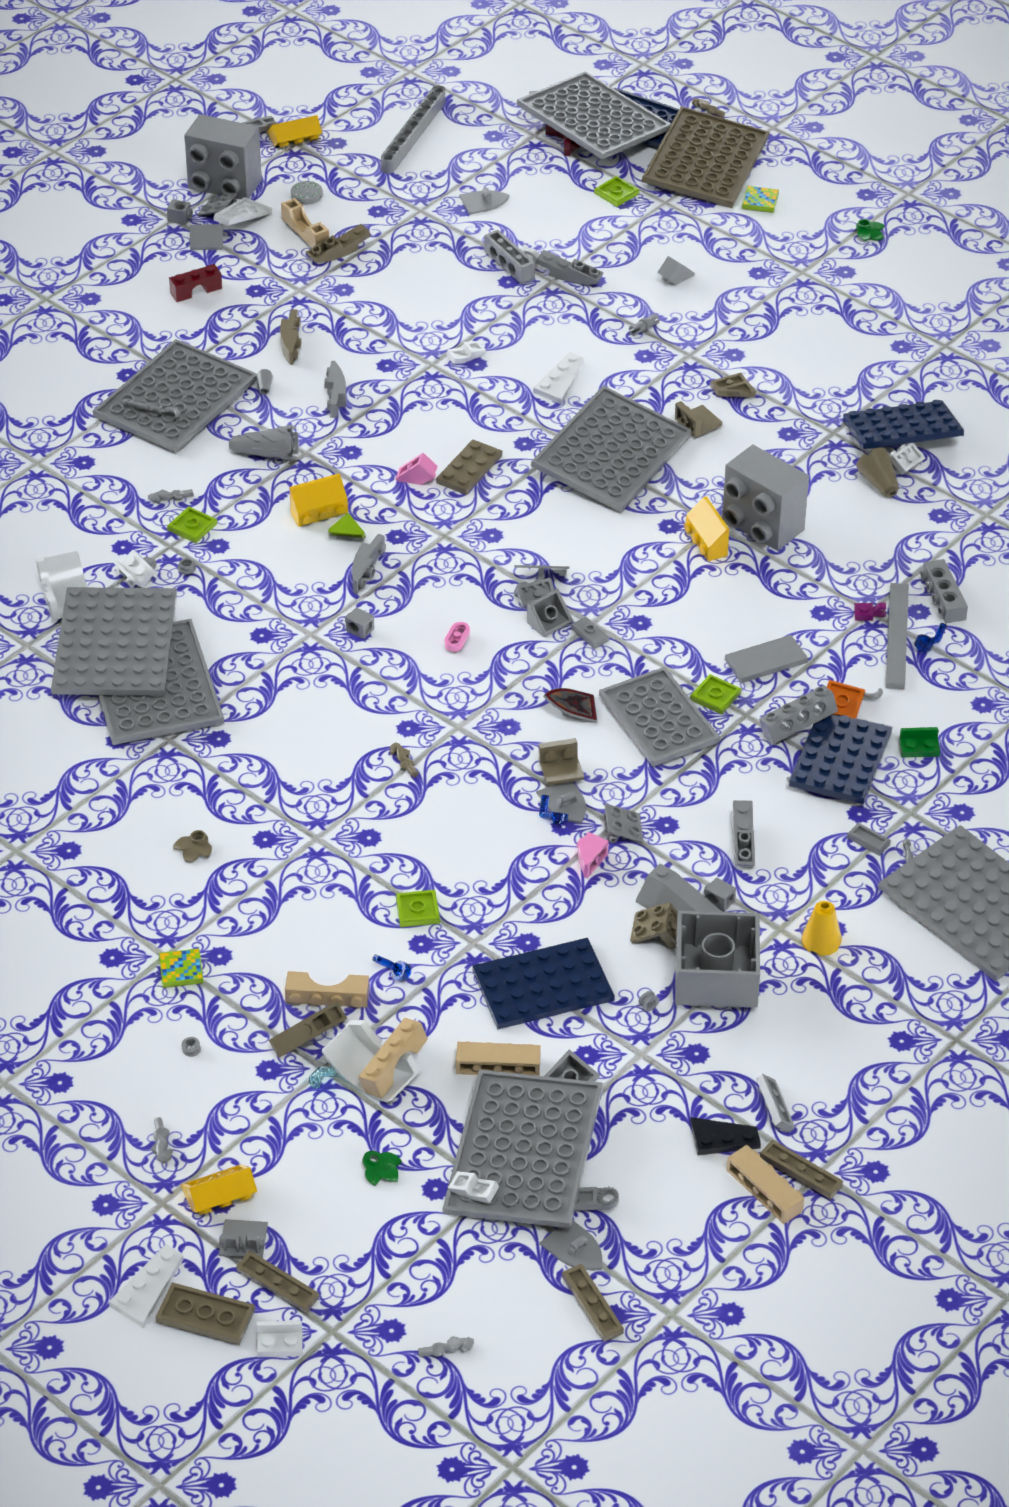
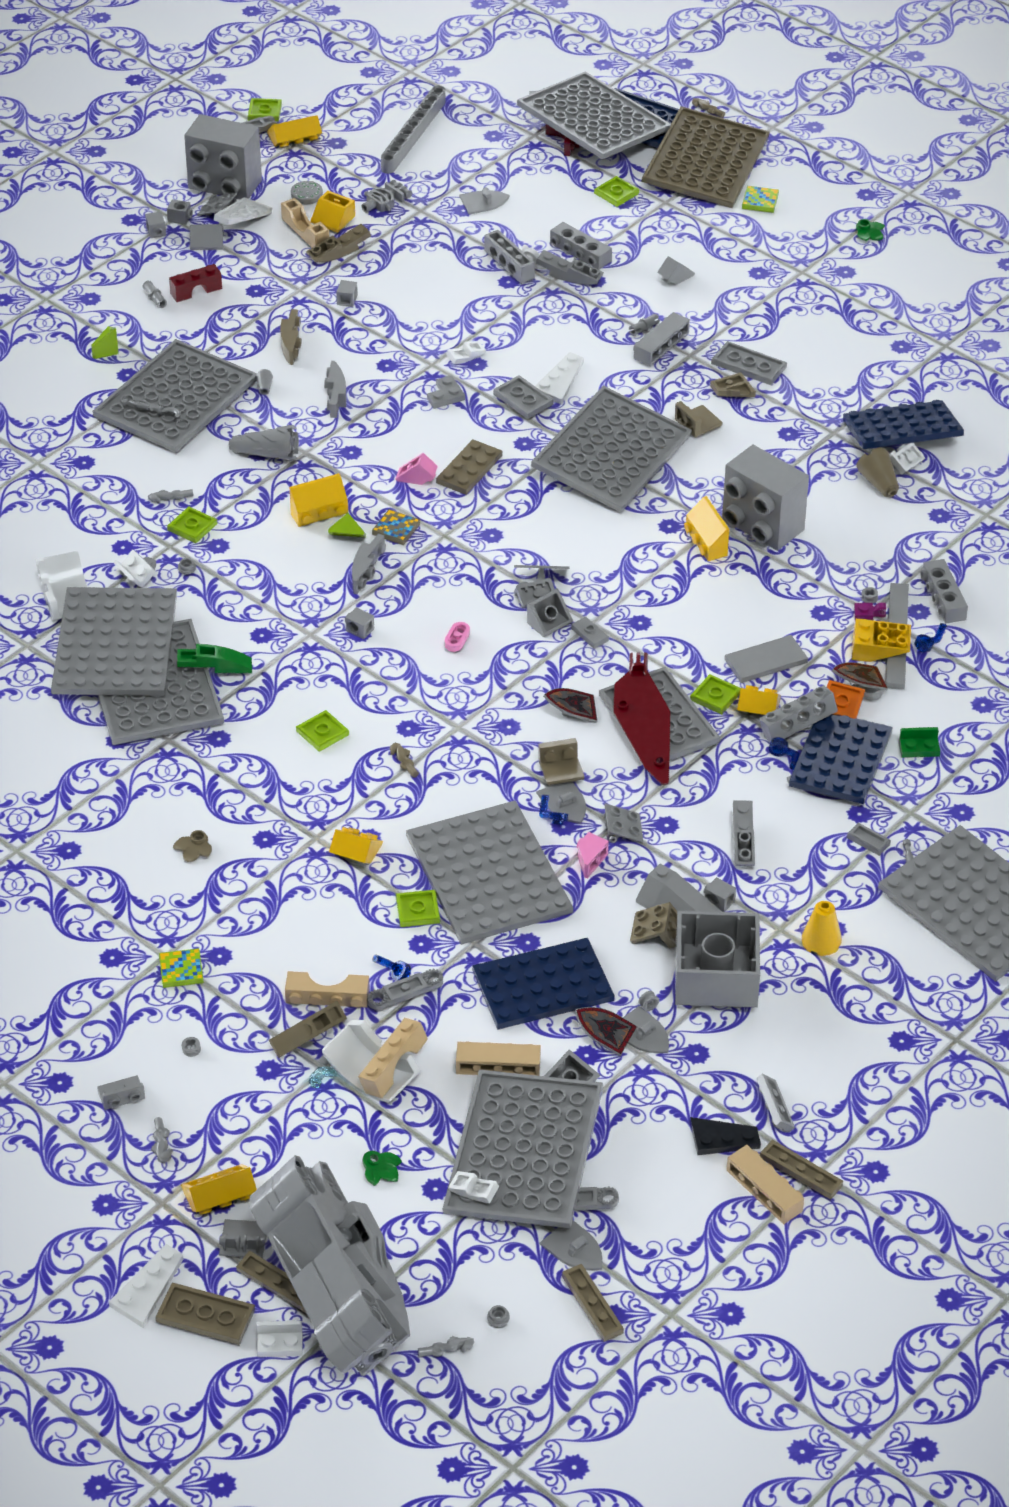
(105, 344): none -> lime slope
(121, 1092): none -> light grey bracket
(154, 294): none -> light grey pin
(155, 224): none -> light grey brick
(222, 658): none -> green slope
(264, 107): none -> lime tile
(322, 730): none -> lime tile
(333, 211): none -> yellow slope
(334, 1264): none -> light grey piece
(347, 293): none -> light grey brick
(355, 846): none -> yellow slope
(383, 198): none -> light grey torso
(396, 526): none -> tile
(405, 989): none -> light grey plate
(448, 392): none -> light grey plate
(489, 872): none -> light grey plate
(498, 1311): none -> light grey plate
(523, 396): none -> light grey plate
(580, 245): none -> light grey brick
(606, 1028): none -> shield
(644, 717): none -> dark red wing
(650, 1033): none -> light grey shield
(661, 339): none -> light grey brick
(749, 363): none -> light grey tile
(758, 701): none -> yellow slope
(780, 747): none -> clear blue plate
(861, 675): none -> shield
(869, 595): none -> light grey bush
(879, 640): none -> yellow slope

